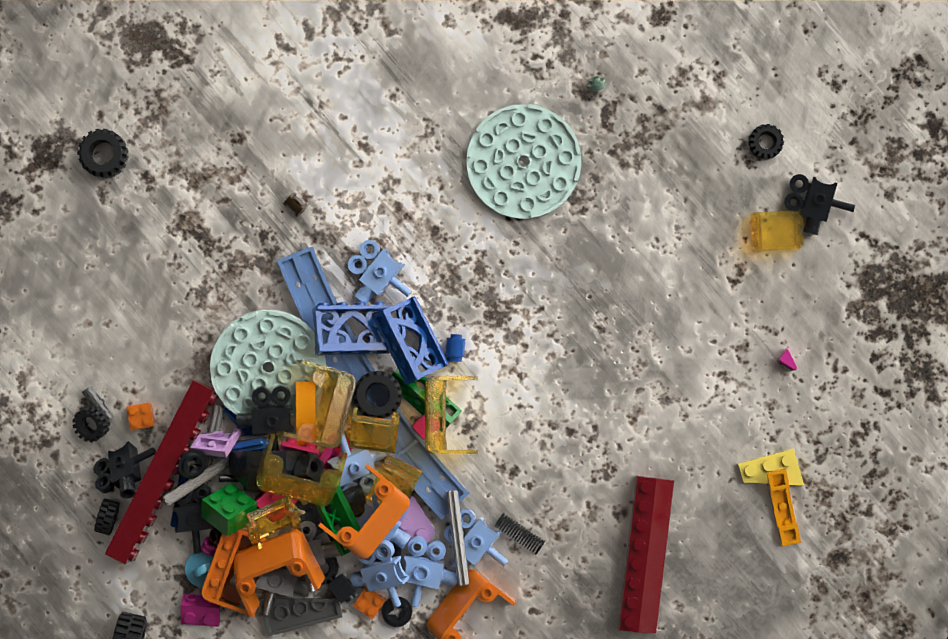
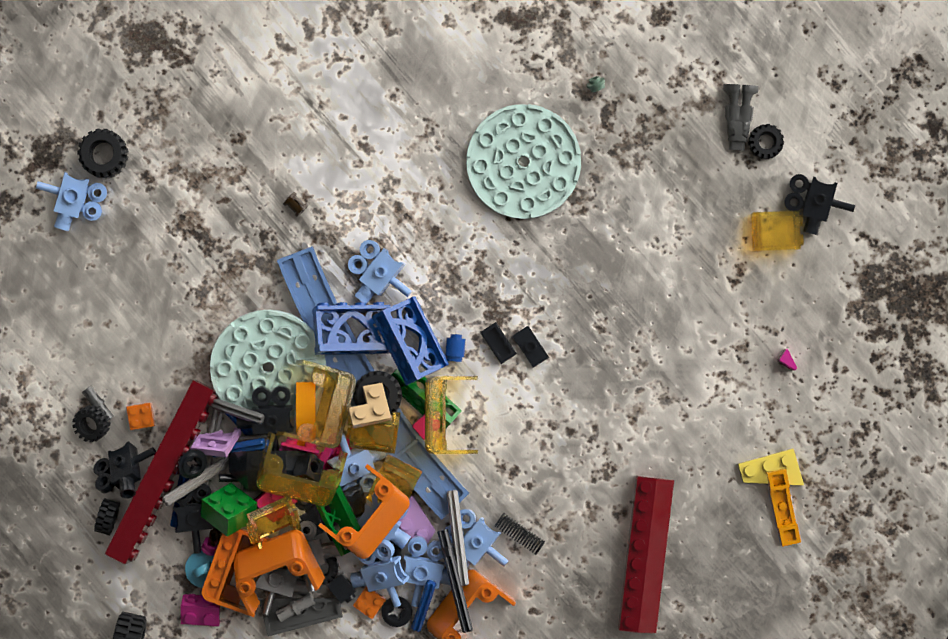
(72, 198): none -> light blue piece
(238, 411): none -> dark grey axle
(295, 607): none -> light grey pin
(375, 409): none -> tan plate
(423, 605): none -> blue axle
(455, 582): none -> black axle
(498, 343): none -> black plate
(530, 346): none -> black plate
(738, 116): none -> dark grey piece

